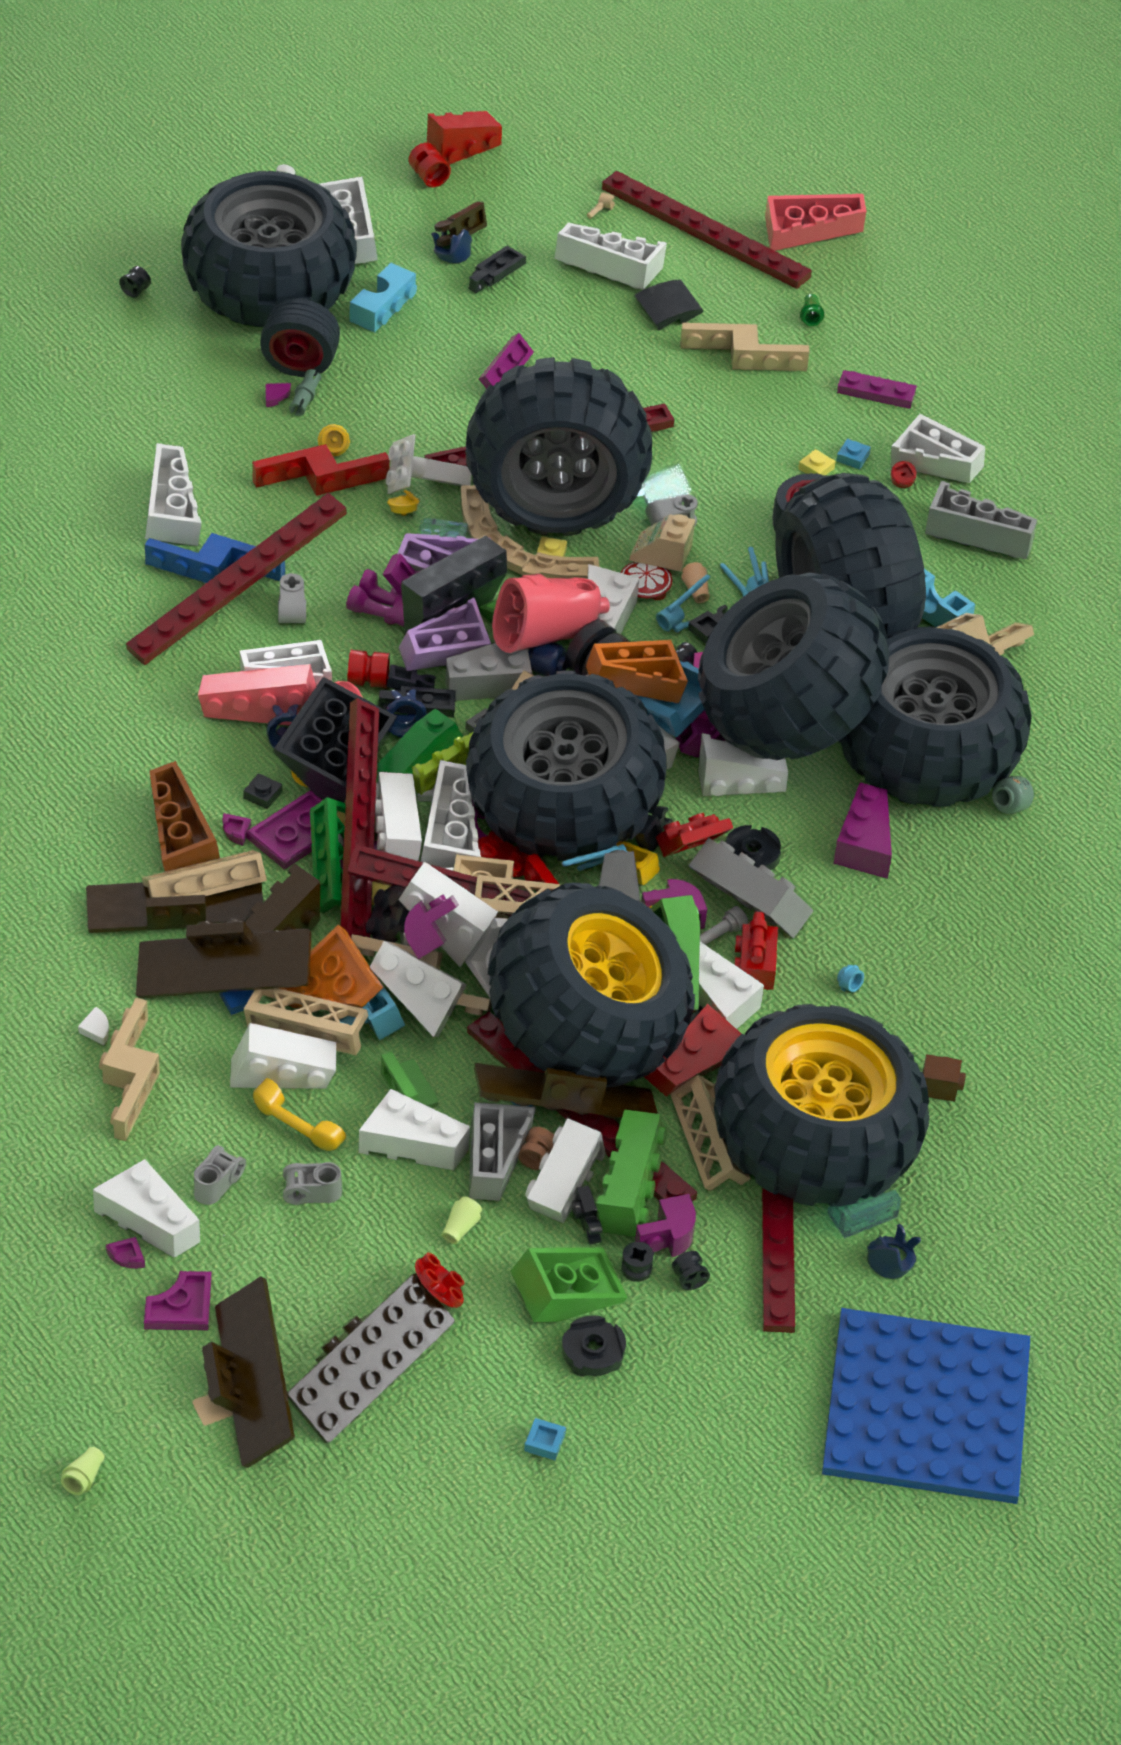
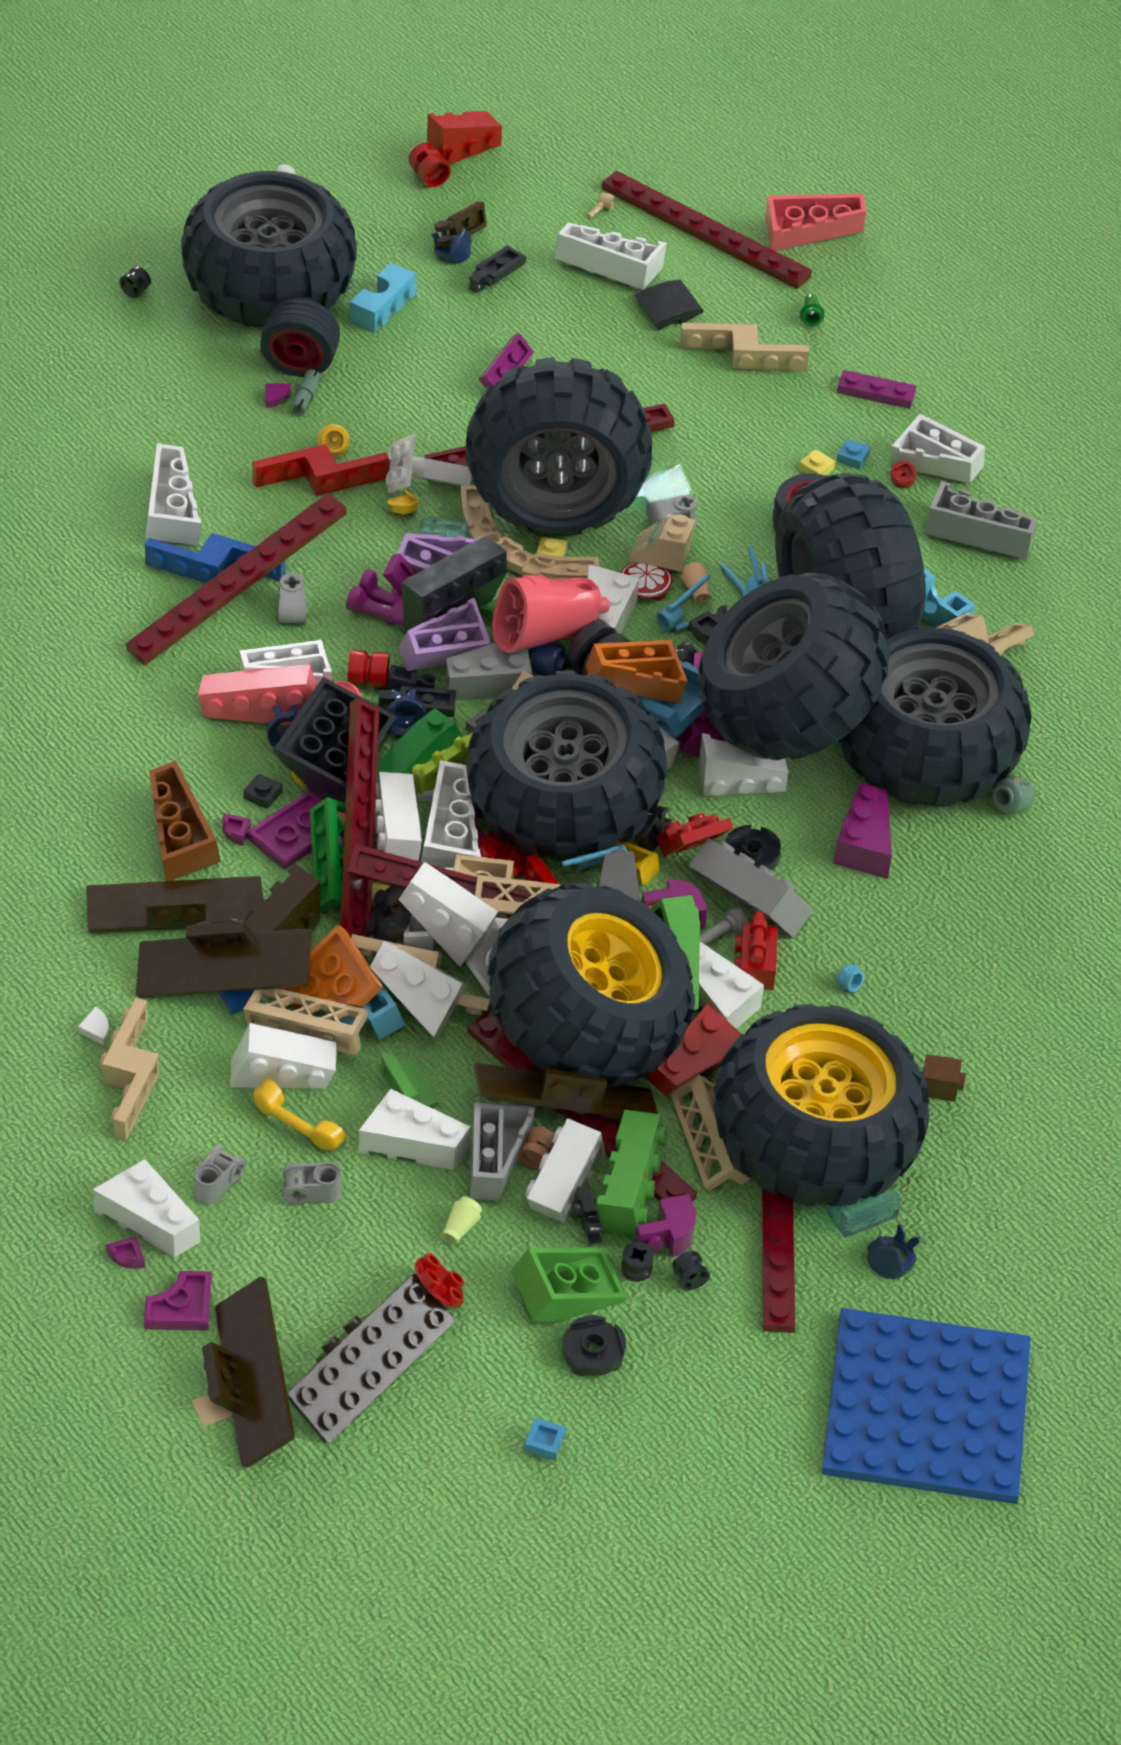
(81, 1473): yellowish green cone -> none
(208, 876): tan fence -> none
(353, 198): white wedge -> none
(421, 928): magenta brick -> none

